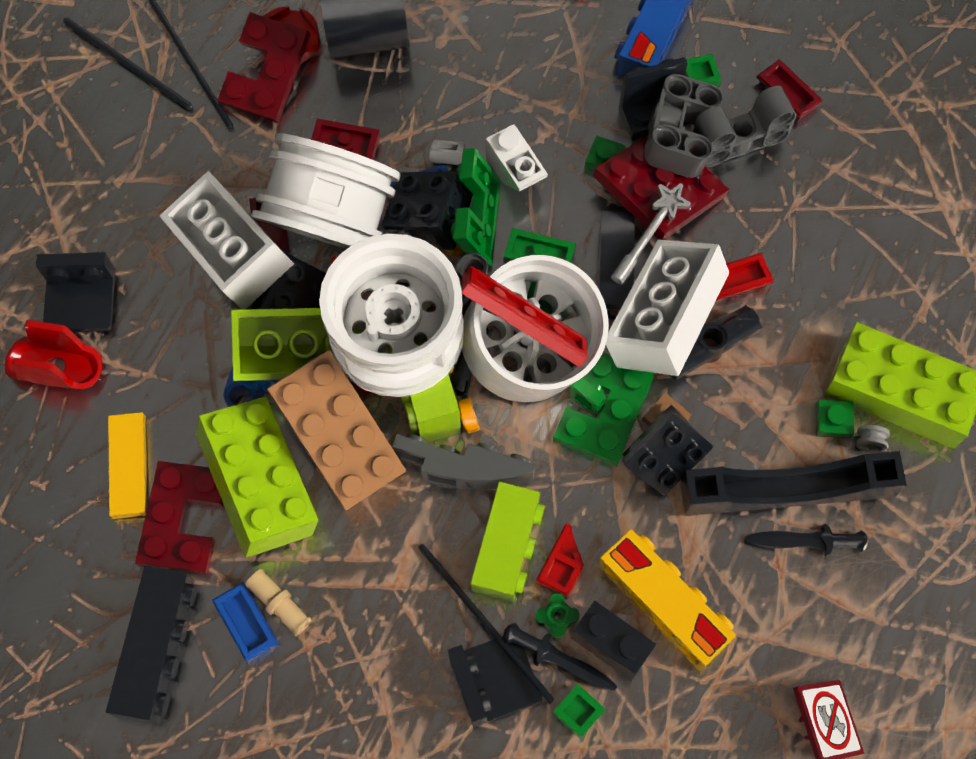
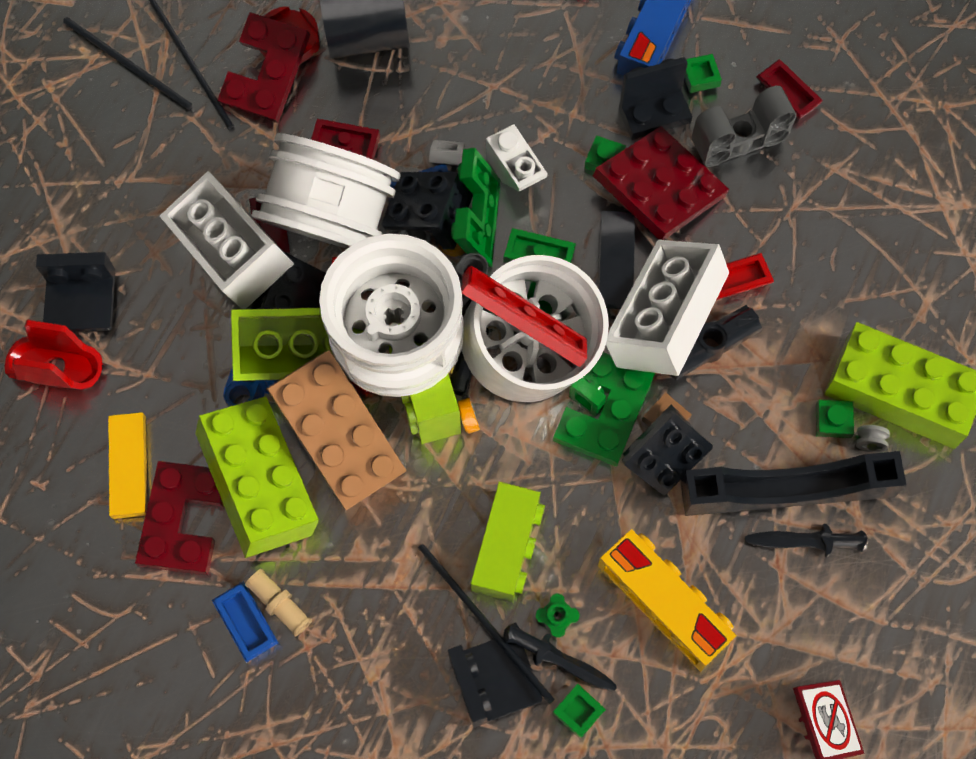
(151, 645): black brick -> none
(477, 470): dark grey slope -> none
(562, 565): red tile -> none
(613, 640): black brick -> none
(667, 141): dark grey beam -> none
(667, 204): light grey piece -> none

